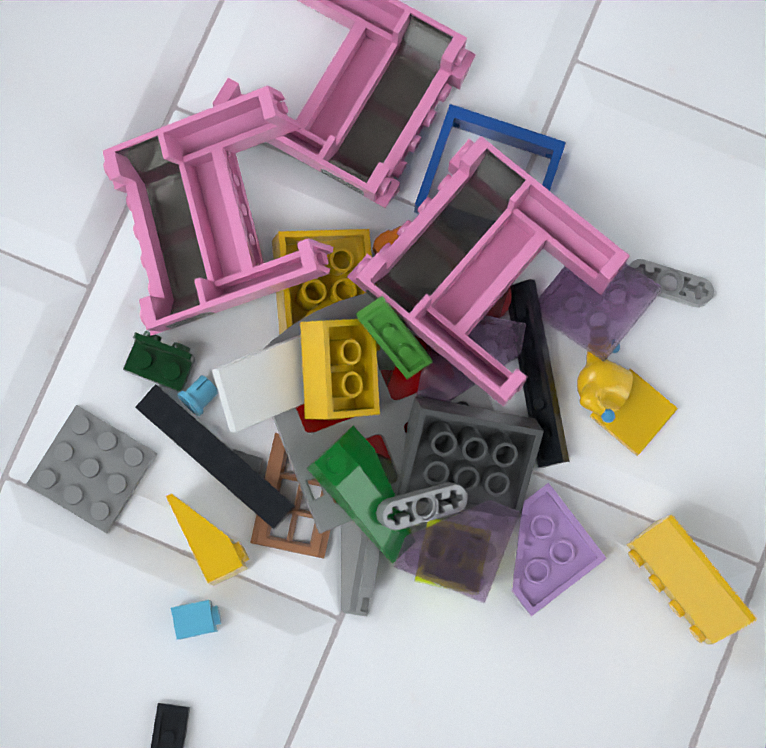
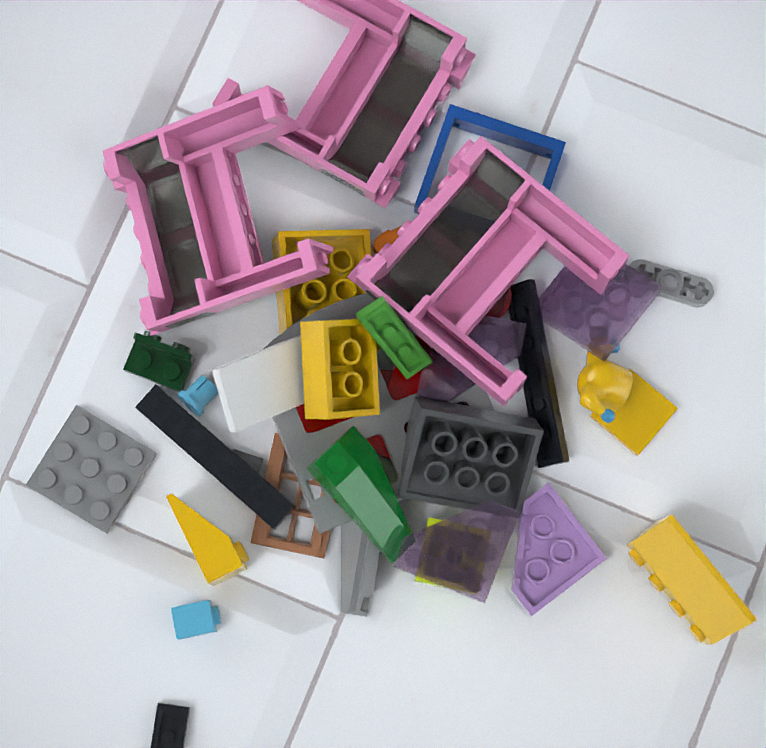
(409, 500): light grey beam -> none

